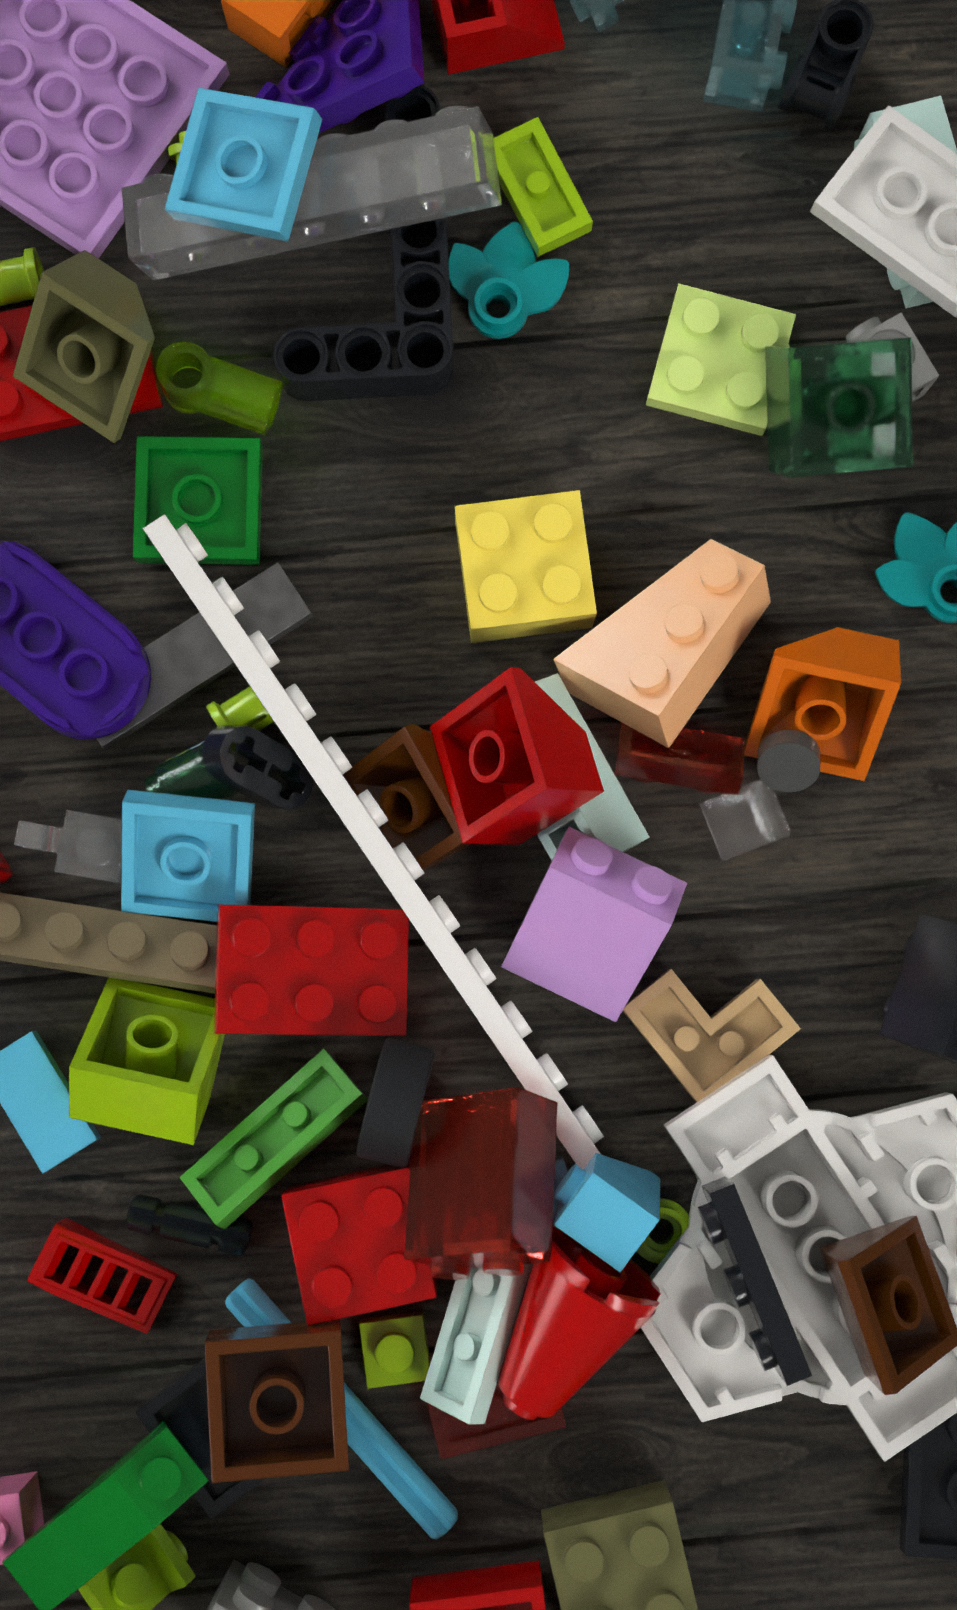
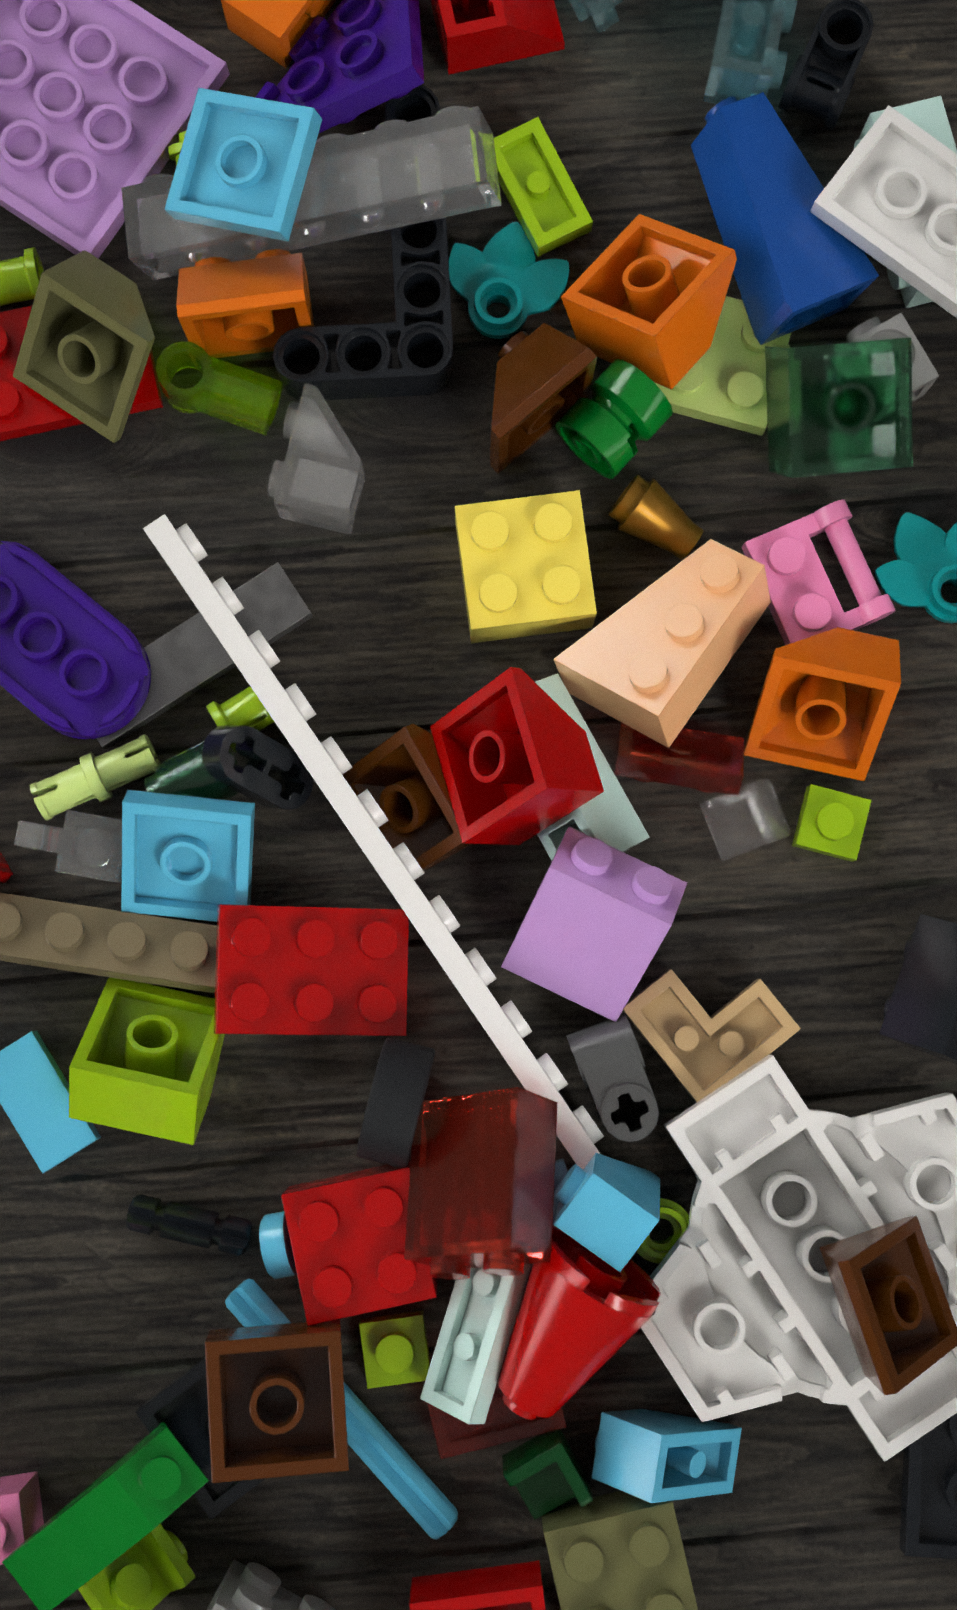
(69, 1285): red slope -> none
(95, 777): none -> yellowish green pin
(203, 483): green plate -> none
(243, 303): none -> orange slope
(273, 1139): bright green plate -> none
(276, 1246): none -> medium azure tile
(321, 469): none -> clear slope
(534, 388): none -> reddish brown slope
(546, 1473): none -> dark green panel
(612, 1067): none -> dark grey piece
(622, 410): none -> green wheel
(652, 299): none -> orange slope
(654, 517): none -> pearl gold cone
(665, 1455): none -> medium azure slope
(752, 1282): black plate -> none
(761, 196): none -> blue slope
(788, 761): dark grey tile -> none
(797, 582): none -> bright pink plate
(831, 823): none -> lime plate

